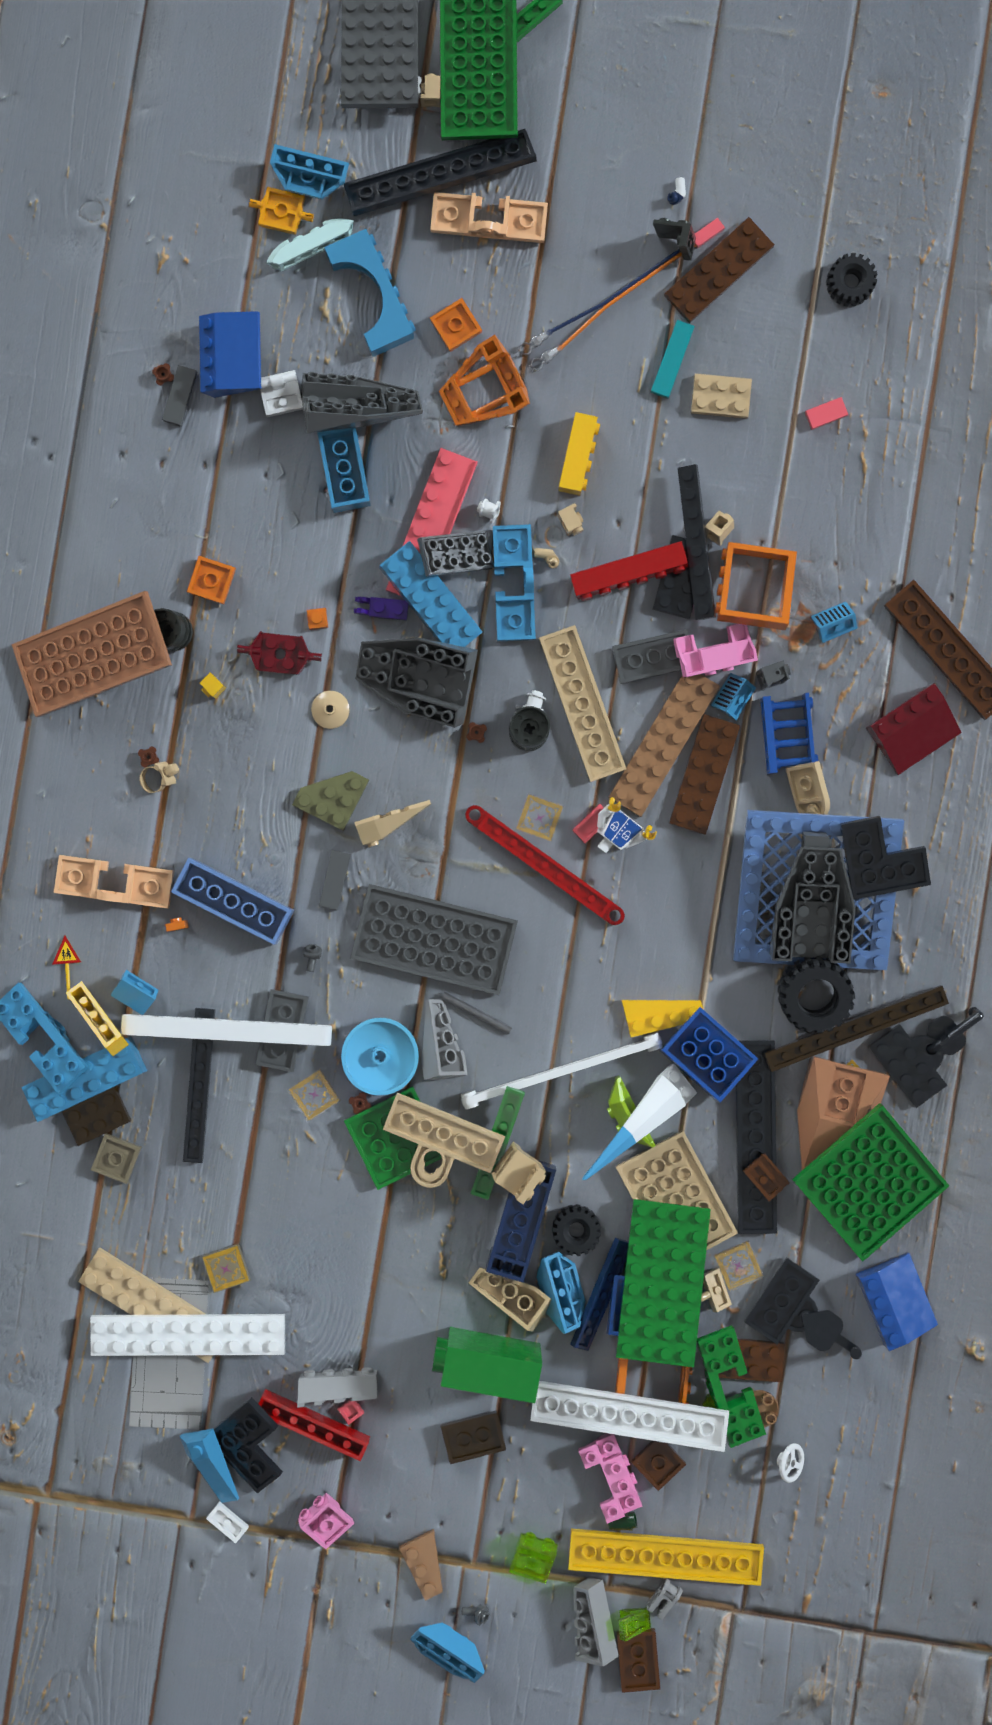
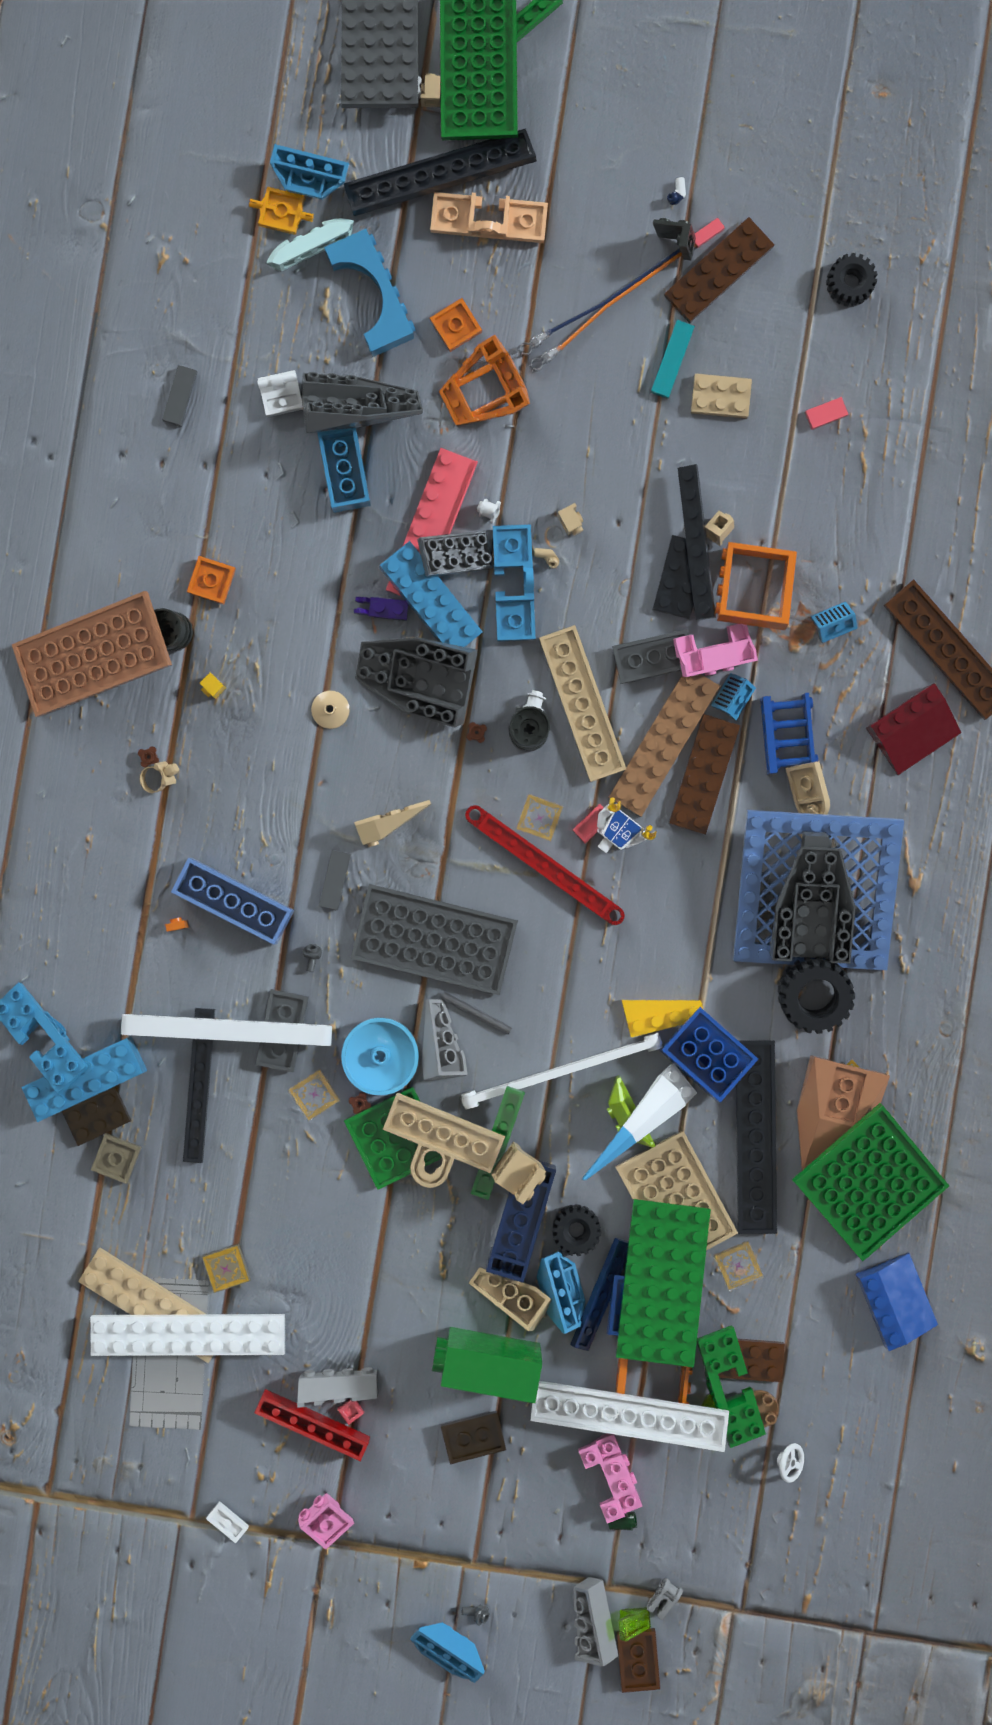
(65, 956): piece -> none
(97, 1018): yellow brick -> none
(135, 992): dark azure panel -> none
(144, 884): light nougat plate -> none
(165, 368): copper plate -> none
(208, 1458): dark azure wedge -> none
(229, 353): blue slope -> none
(239, 1440): black plate -> none
(264, 649): dark red plate -> none
(317, 618): orange plate -> none
(332, 798): olive plate -> none
(423, 1563): medium nougat wing -> none
(533, 1557): clear neon green plate -> none
(578, 453): yellow brick -> none
(629, 570): red brick -> none
(658, 1463): reddish brown plate -> none
(666, 1557): yellow plate -> none
(715, 1290): tan plate -> none
(766, 1176): reddish brown plate -> none
(772, 674): dark grey hinge -> none
(786, 1301): black plate -> none
(856, 1028): dark brown plate -> none
(875, 871): black plate -> none
(911, 1064): black plate -> none

